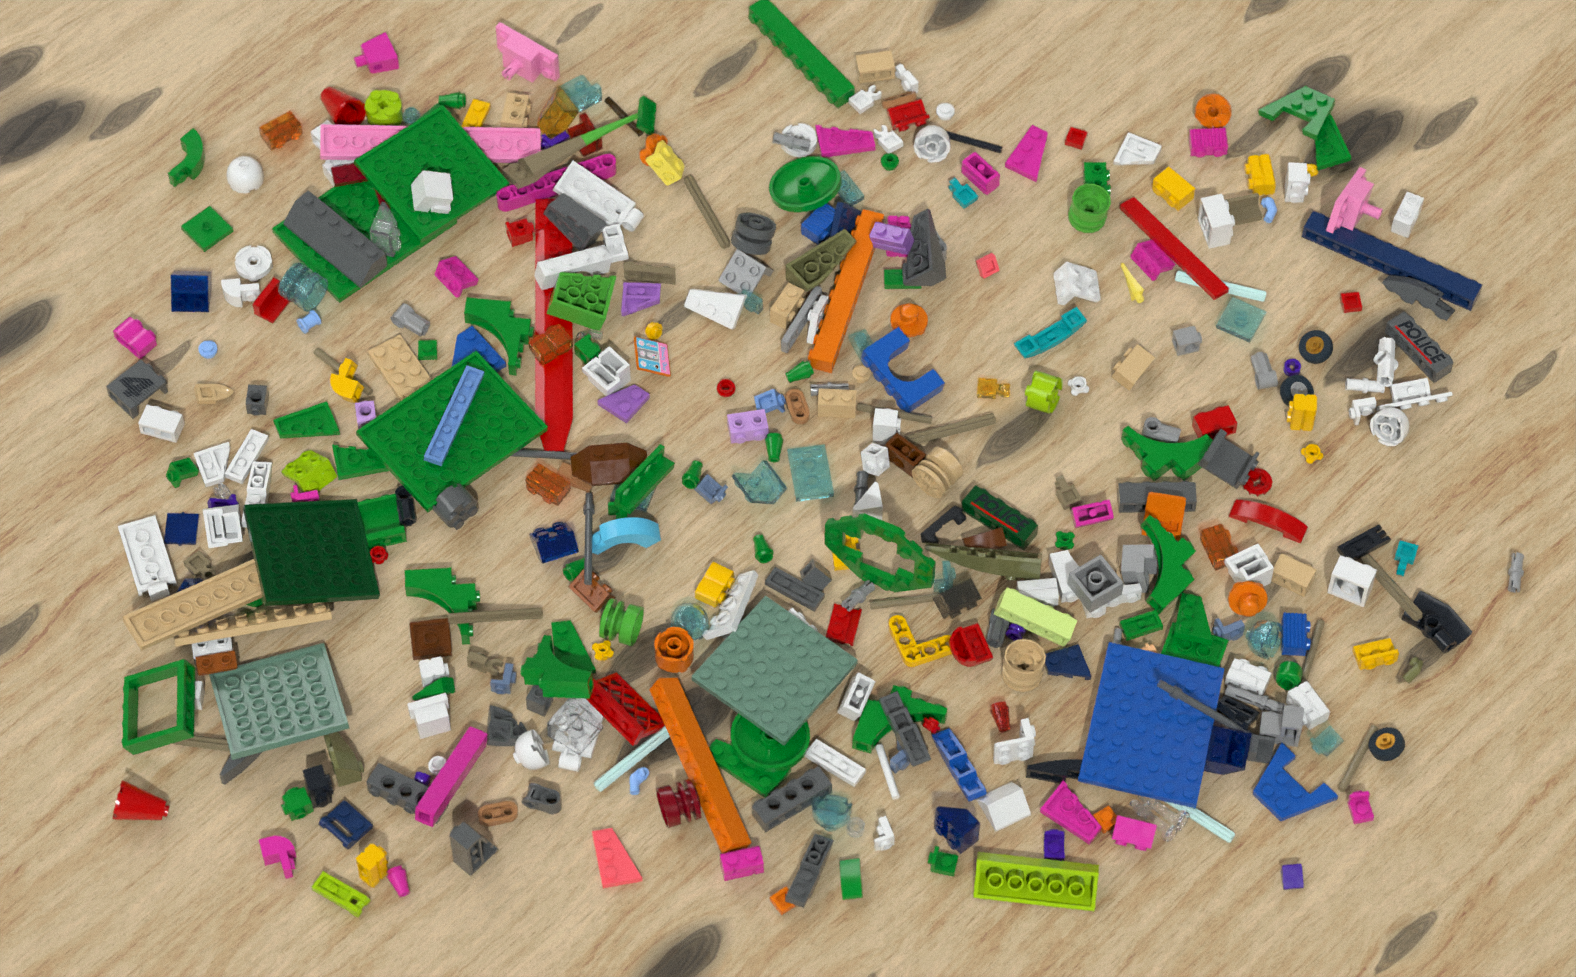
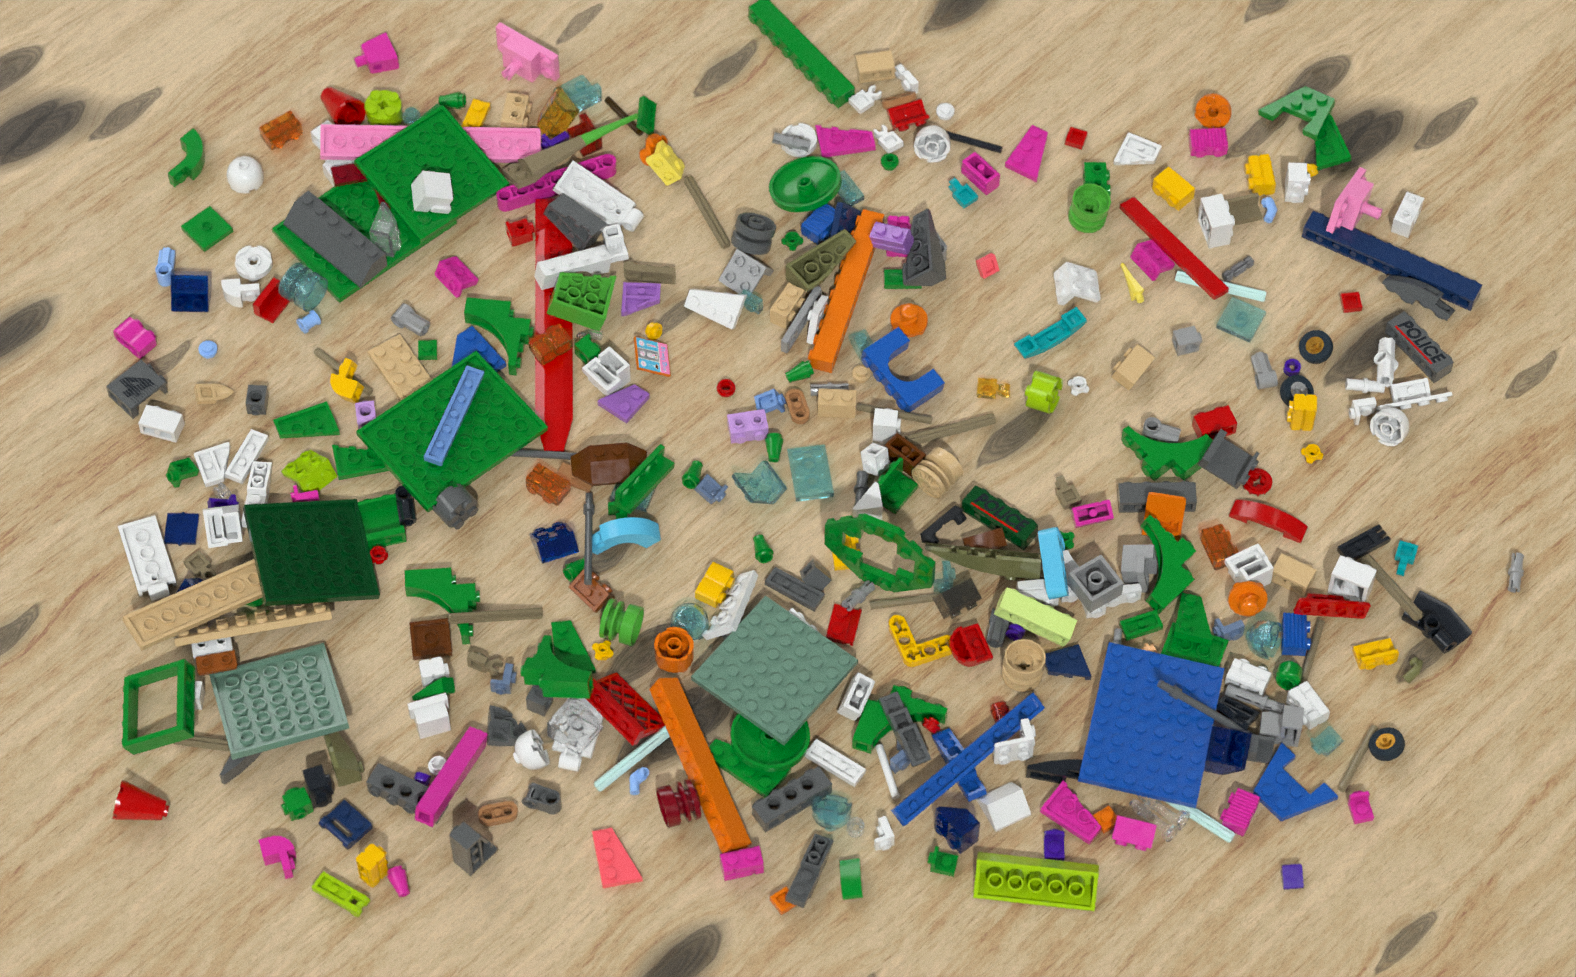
(165, 266): none -> light blue piece
(792, 236): none -> green plate
(895, 487): none -> green bracket
(966, 760): none -> blue plate
(1051, 550): none -> medium azure beam
(1238, 268): none -> flat silver axle
(1240, 812): none -> dark pink brick
(1331, 606): none -> red bracket

